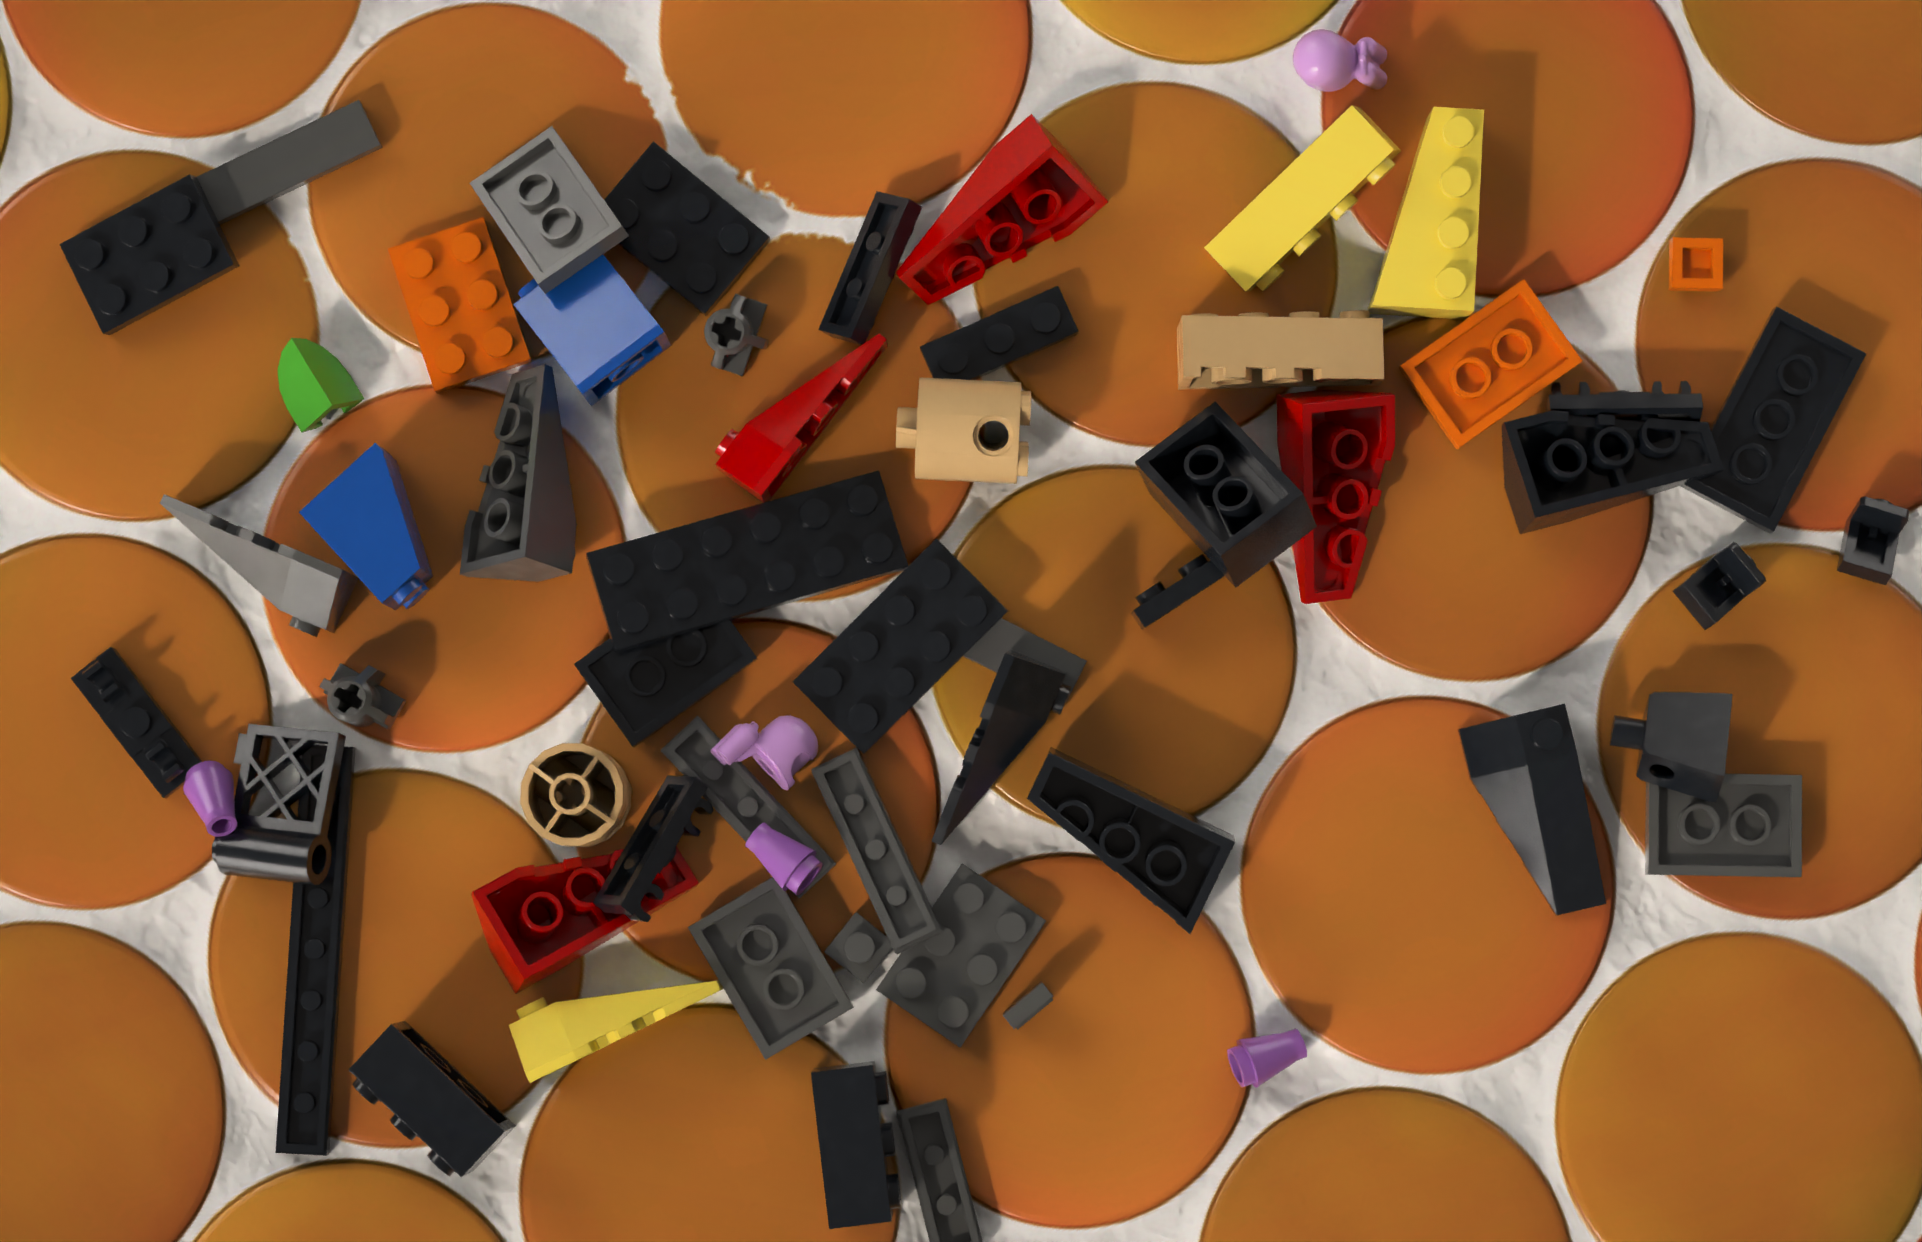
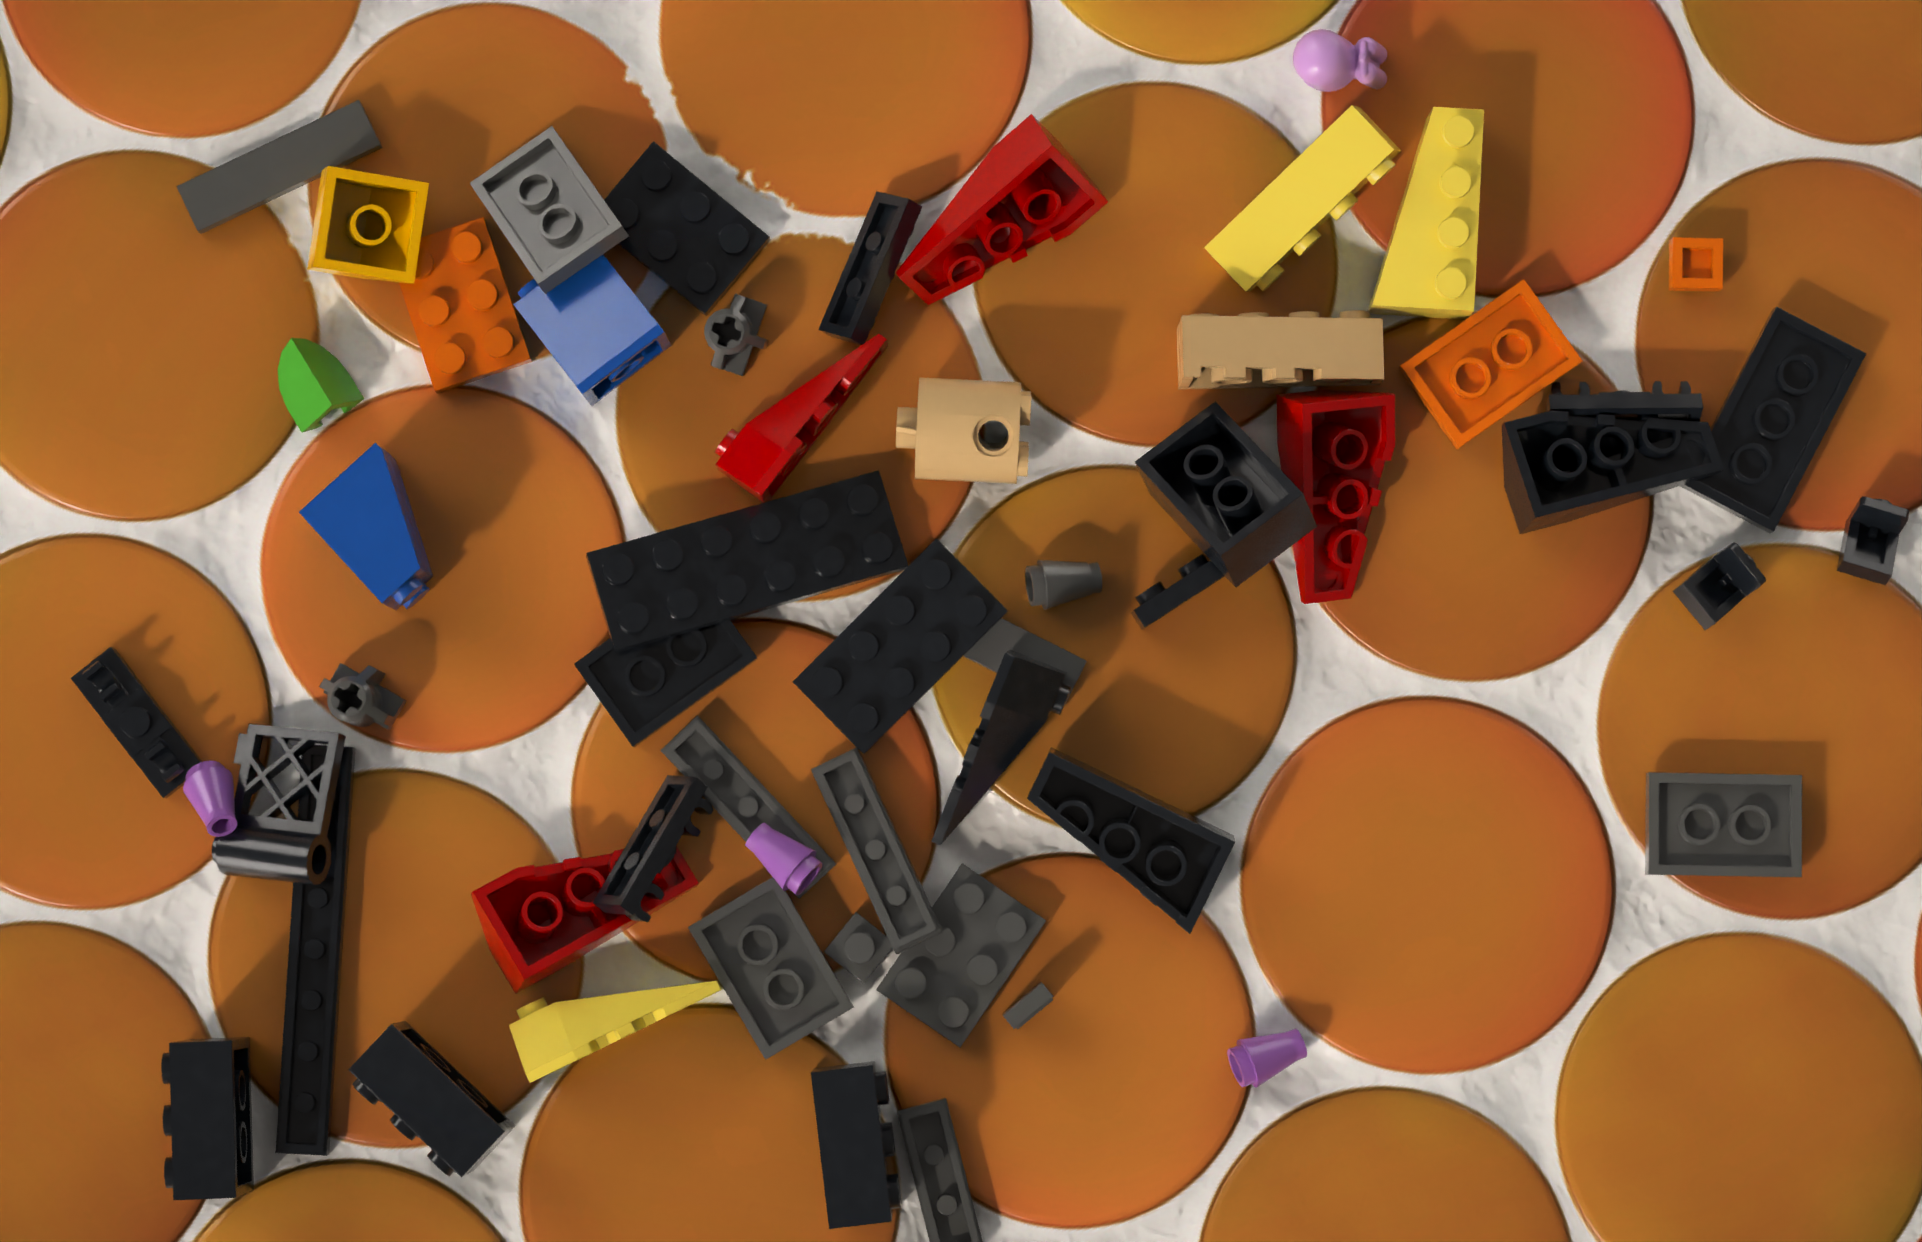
(149, 255): black plate -> none
(209, 1118): none -> black brick
(286, 577): wedge -> none
(367, 225): none -> yellow slope
(527, 506): dark grey wedge -> none
(575, 795): tan cylinder -> none
(778, 748): lavender piece -> none
(1001, 338): black plate -> none
(1060, 582): none -> dark grey cone
(1537, 794): black wedge -> none
(1680, 741): black torso -> none

